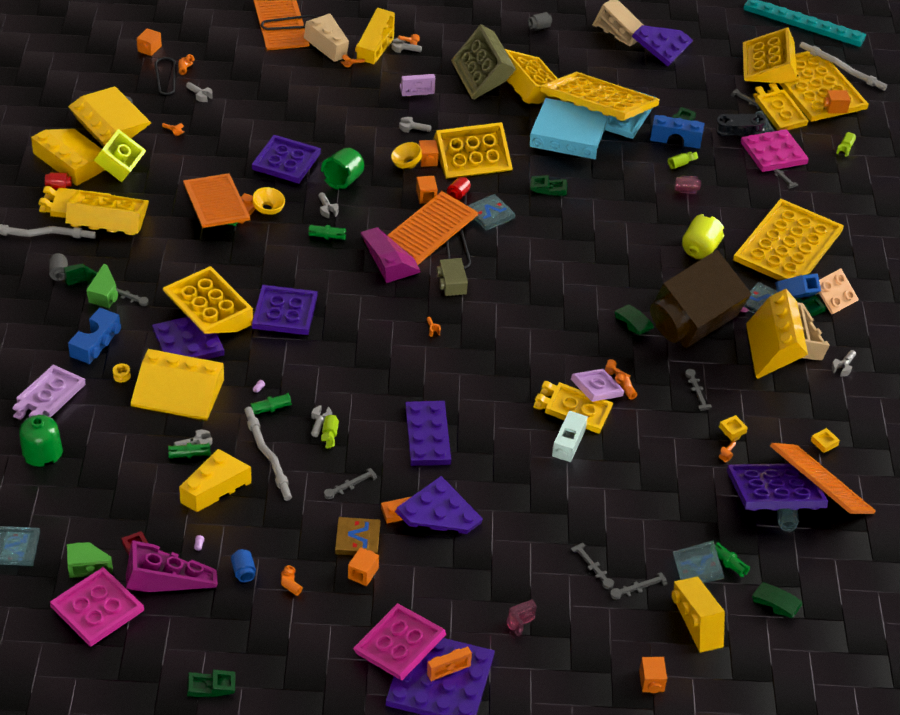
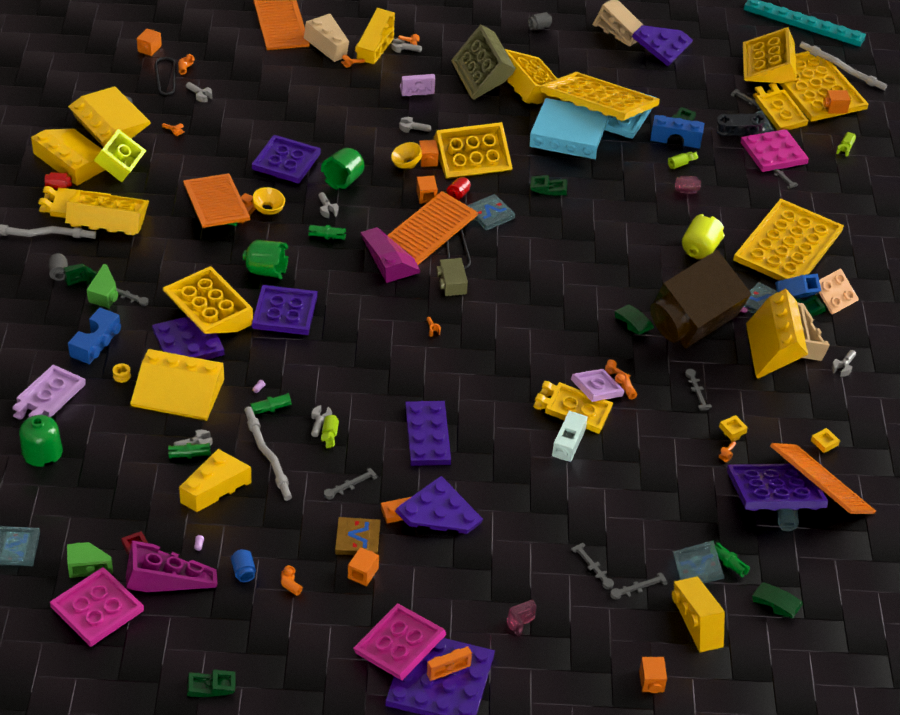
(266, 258): none -> green cylinder
(287, 18): black piece -> none

